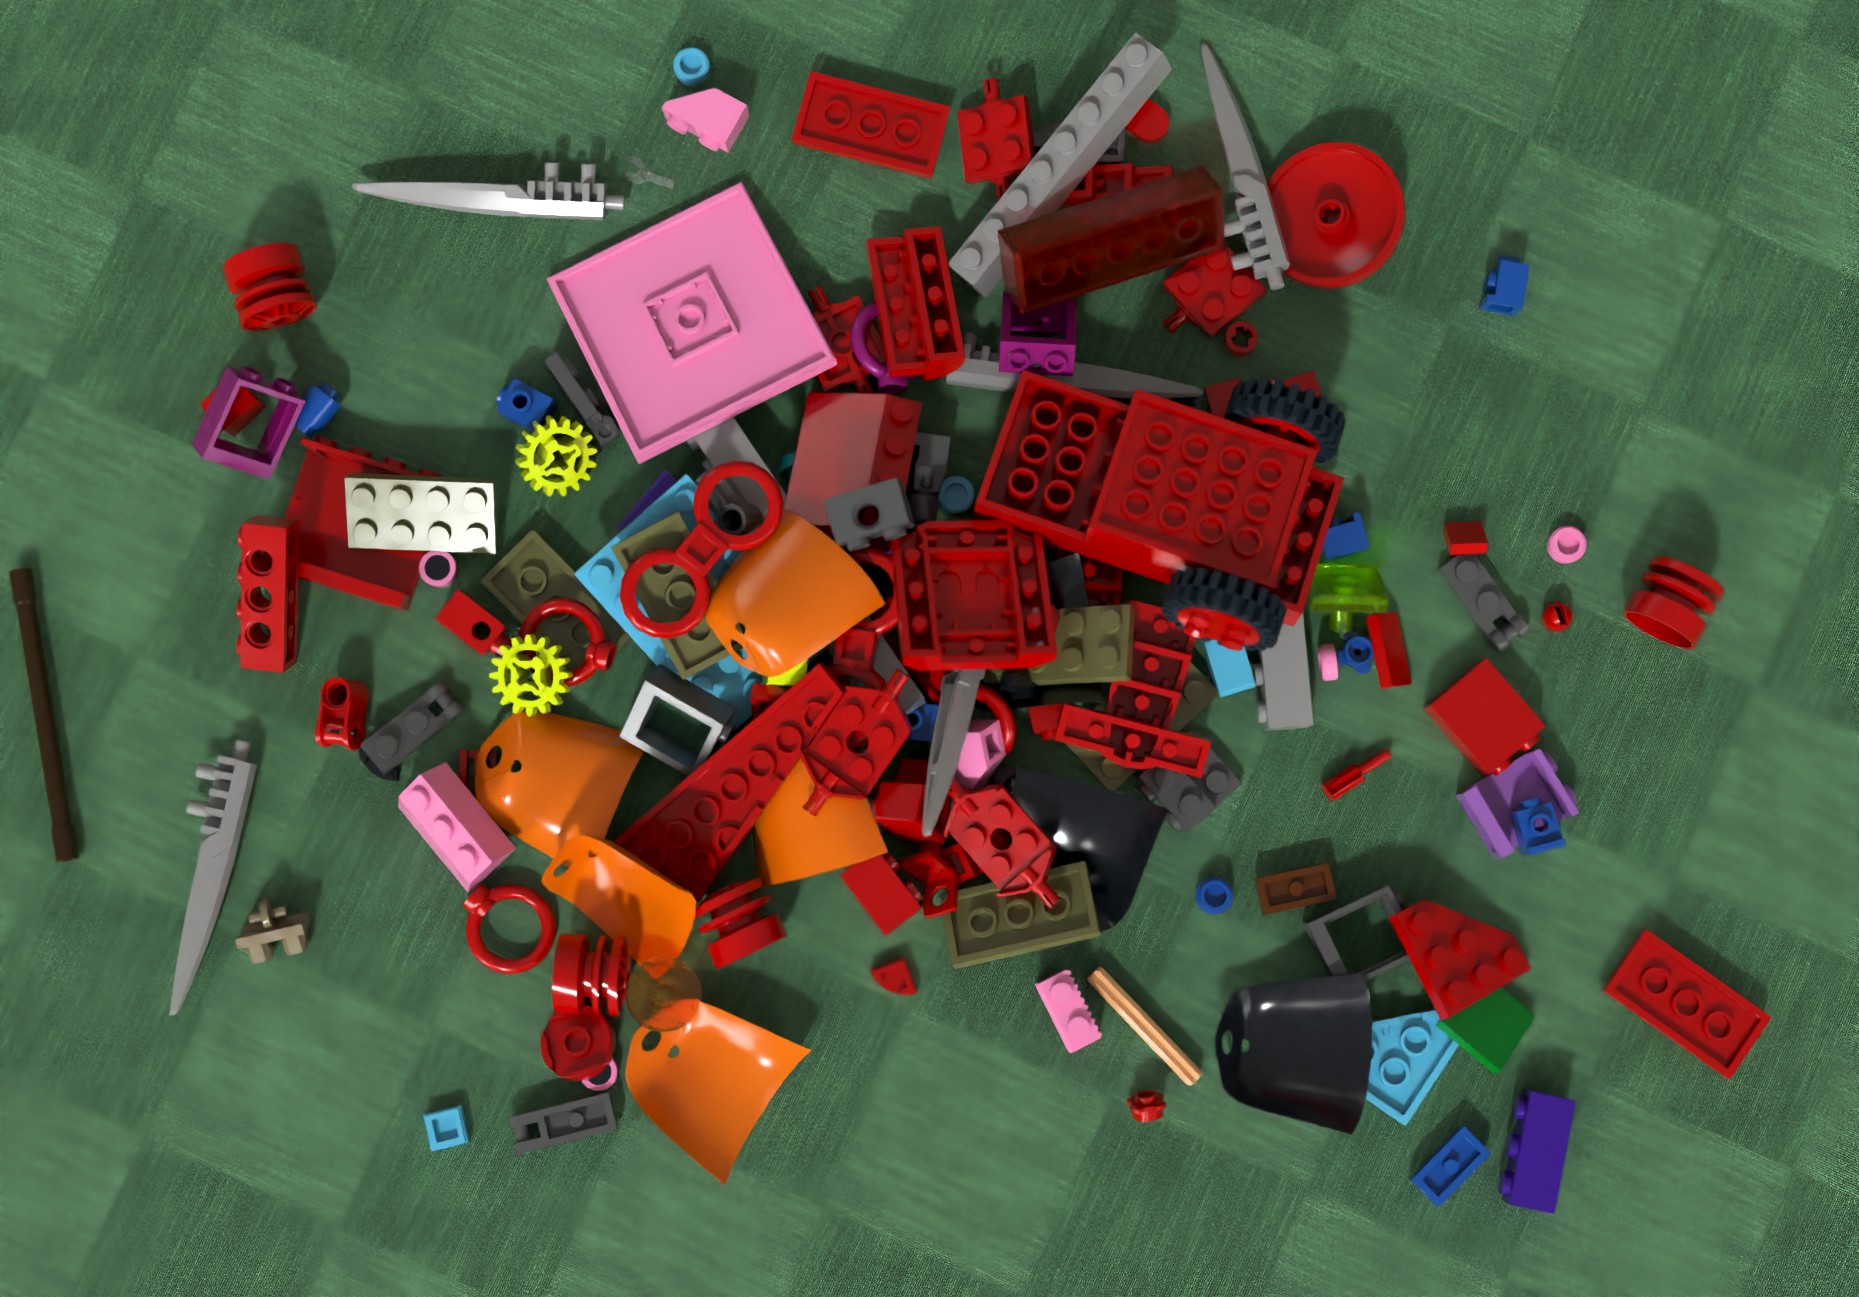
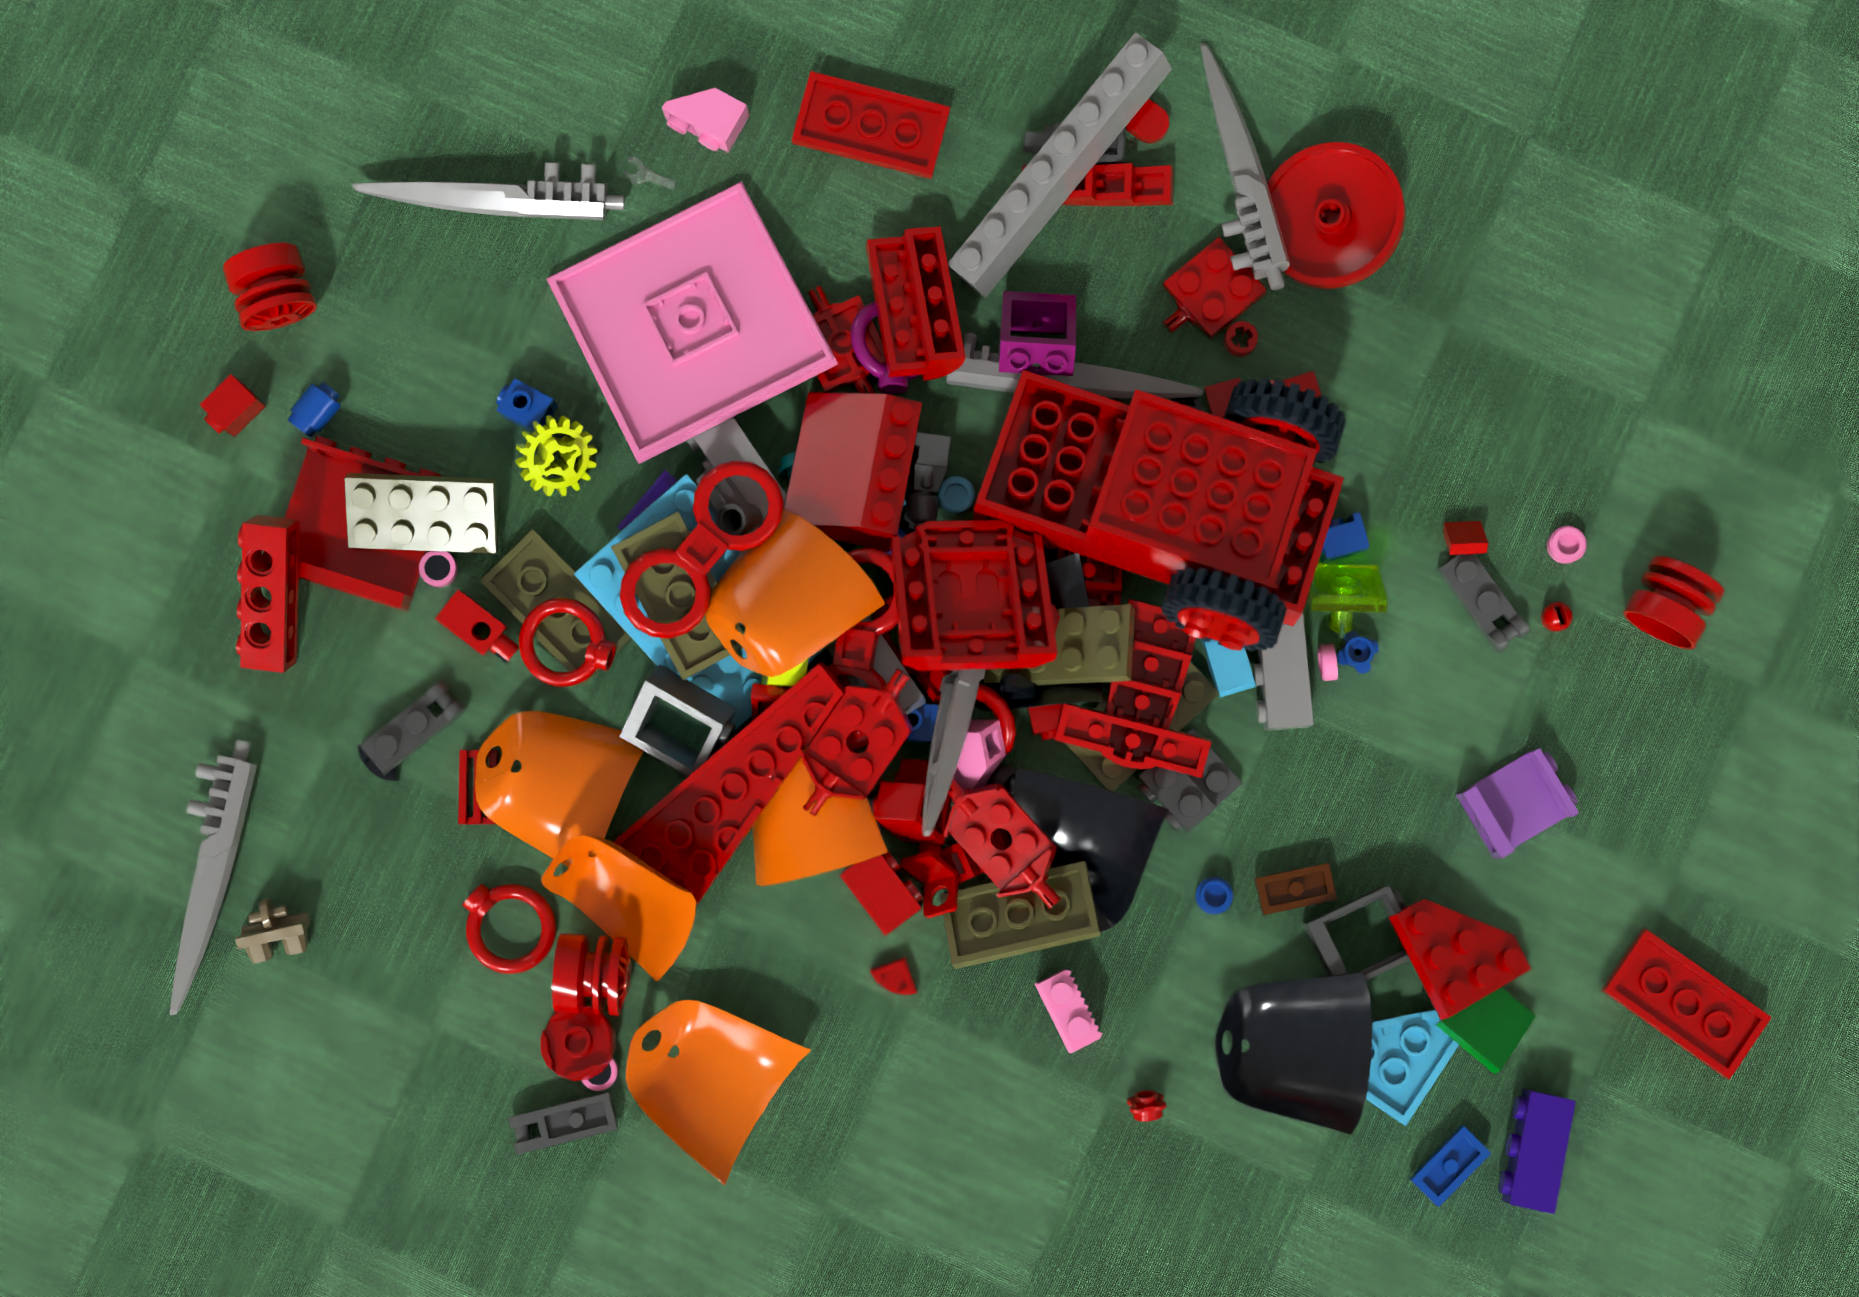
(62, 828): dark brown piece -> none
(265, 458): magenta window -> none
(342, 715): red piece -> none
(446, 1127): medium azure tile -> none
(455, 825): bright pink slope -> none
(519, 684): neon yellow gear -> none
(583, 402): dark grey hinge -> none
(663, 994): clear orange tile -> none
(691, 66): medium azure tile -> none
(738, 922): red wheel -> none
(847, 509): dark grey brick -> none
(996, 138): red plate -> none
(1111, 239): clear red brick -> none
(1144, 1026): light nougat axle -> none
(1352, 775): red axle -> none
(1389, 650): red tile -> none
(1485, 718): red brick -> none
(1505, 286): blue brick -> none
(1528, 838): blue brick -> none

